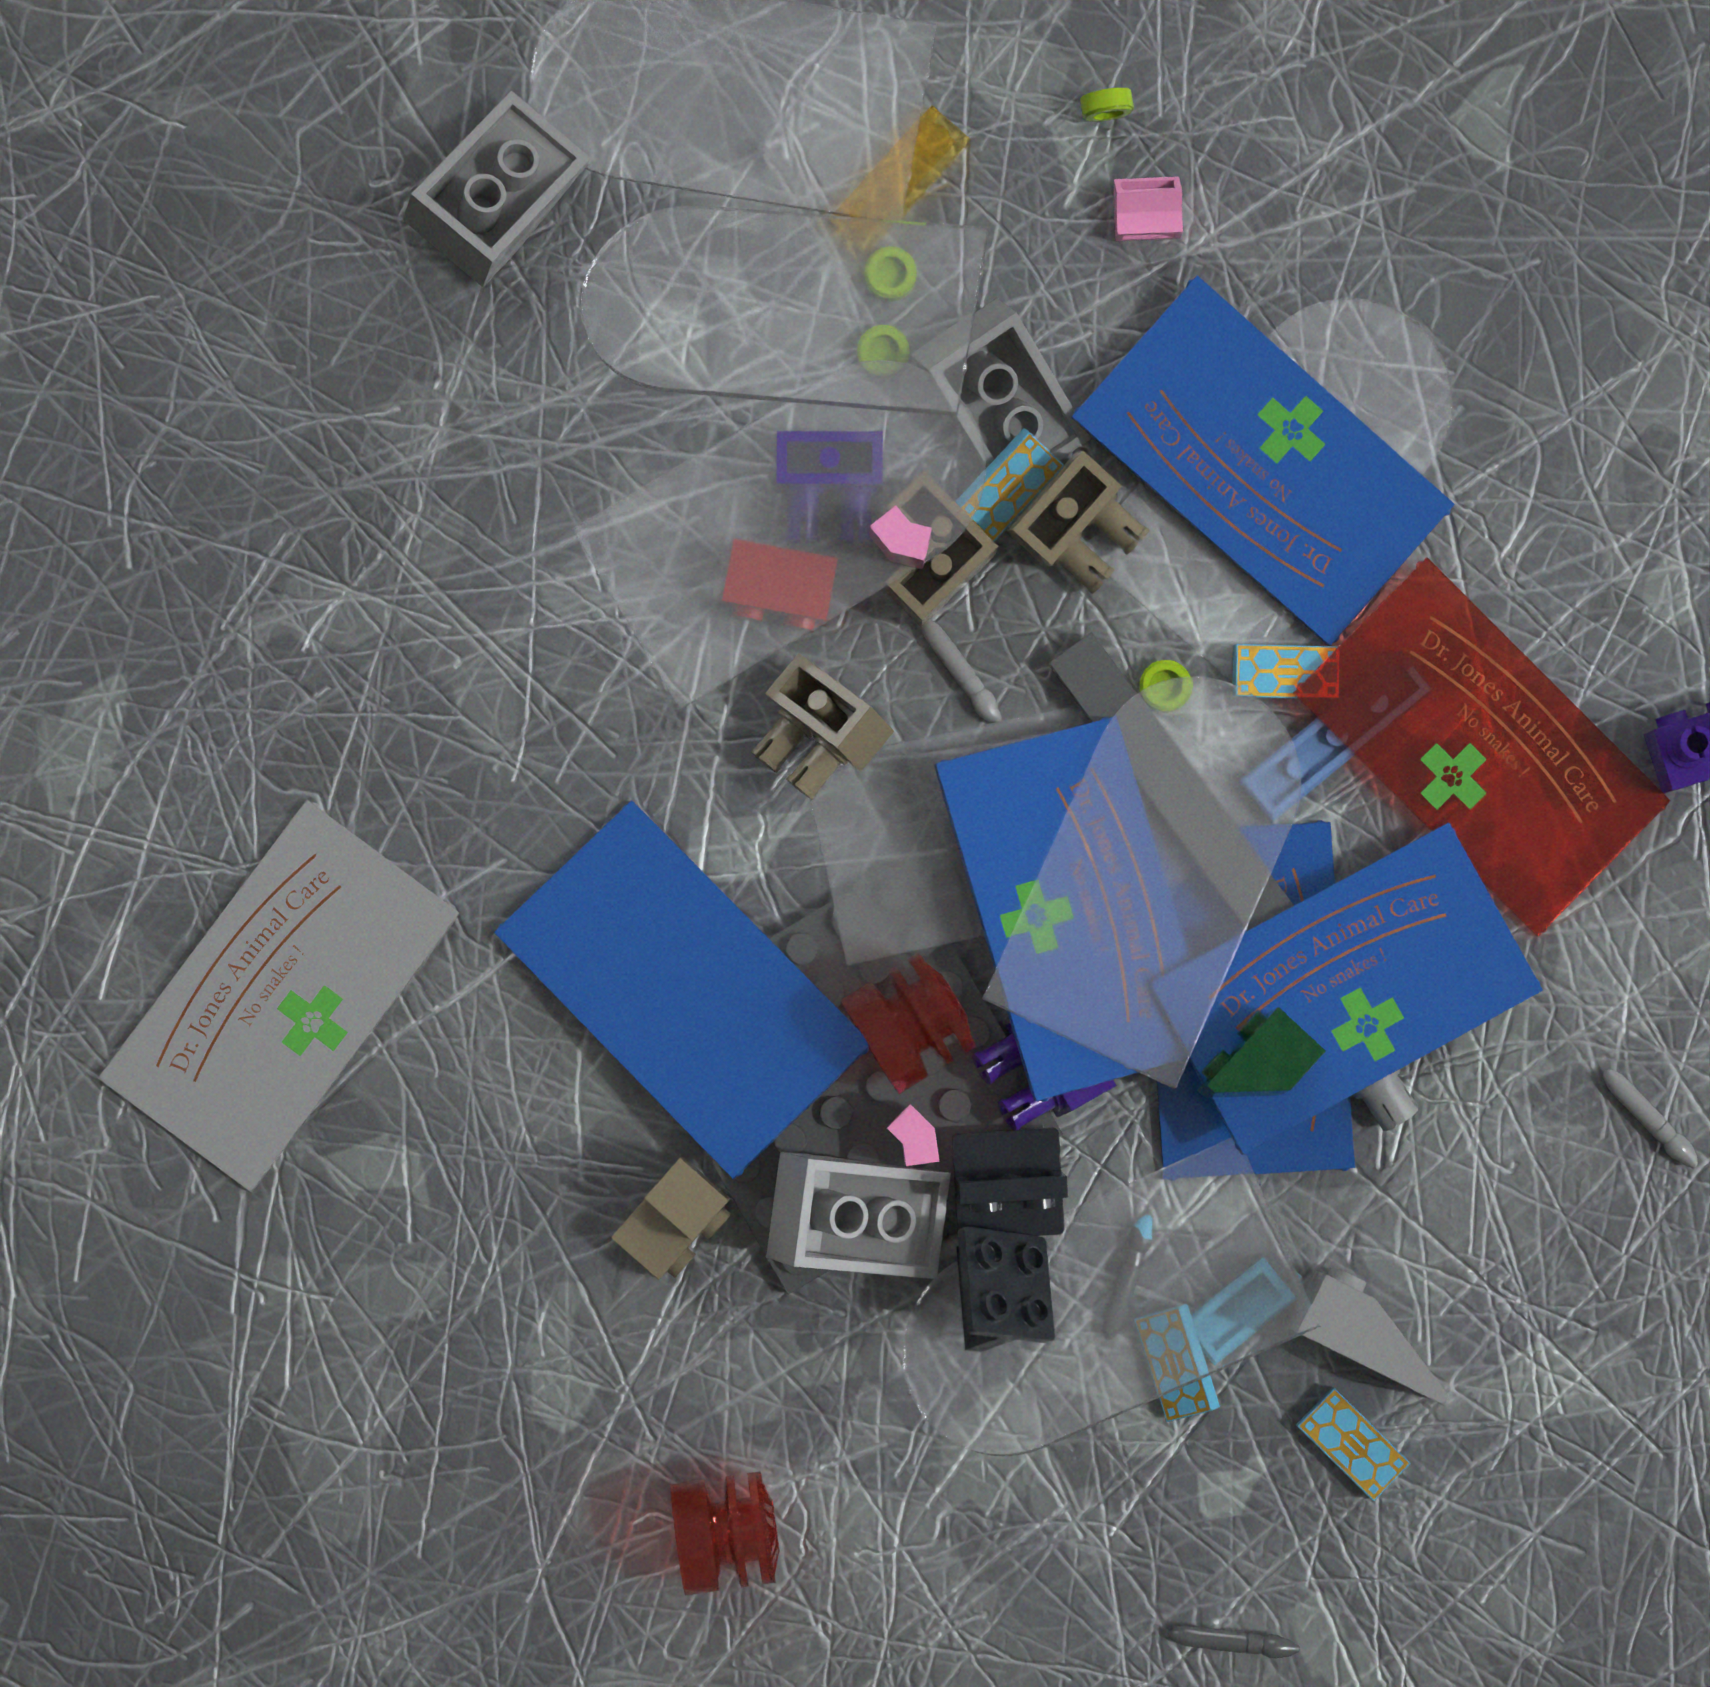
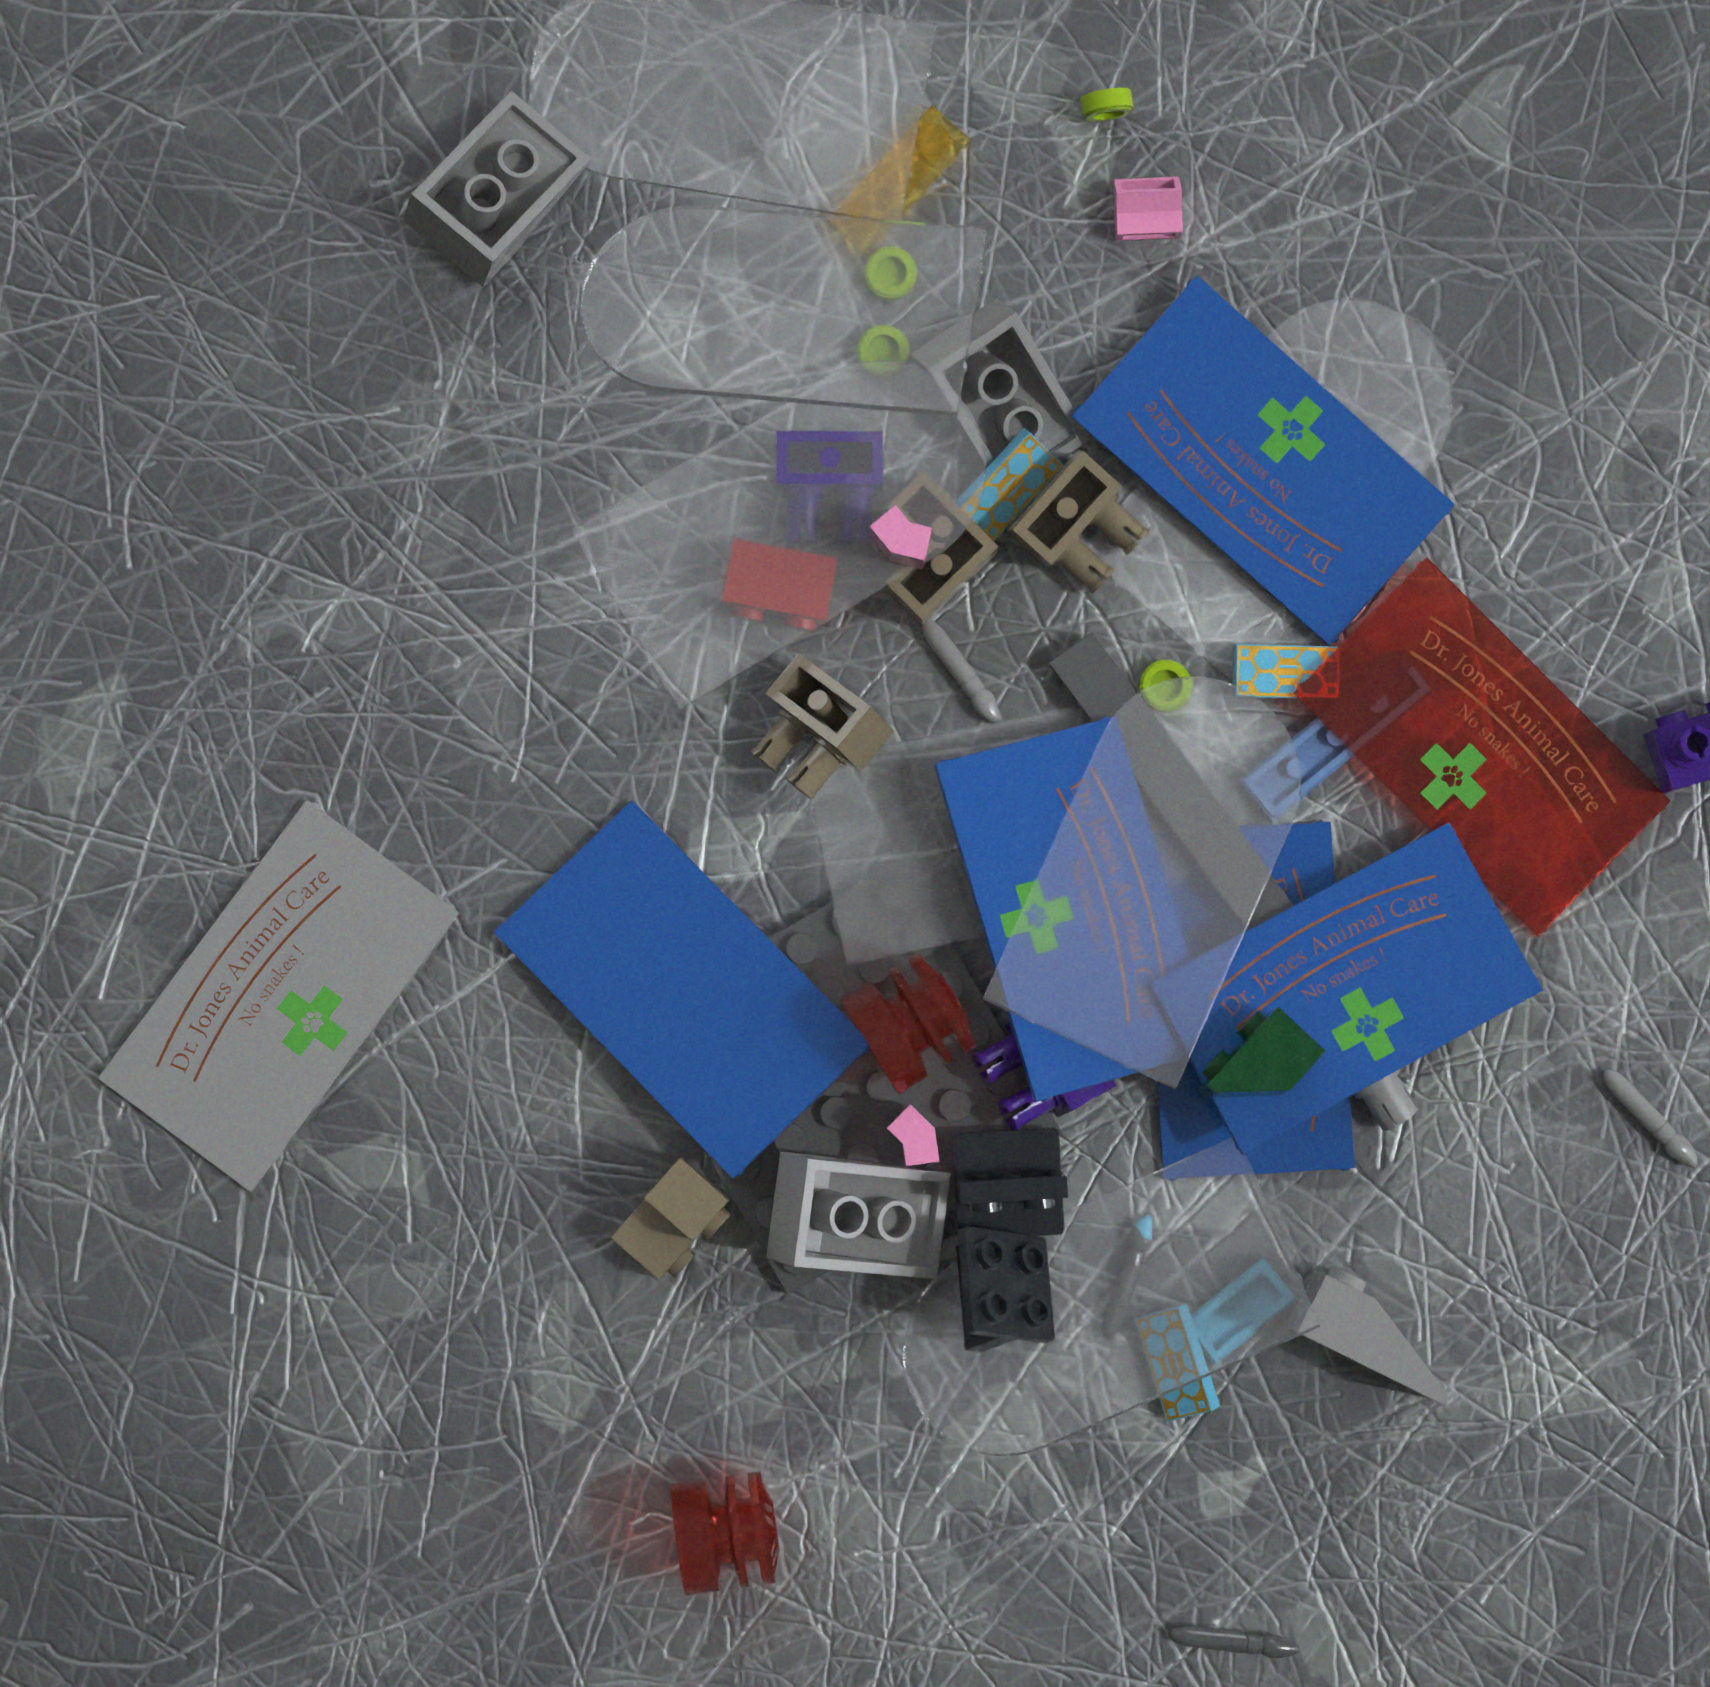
(1353, 1444): tile -> none

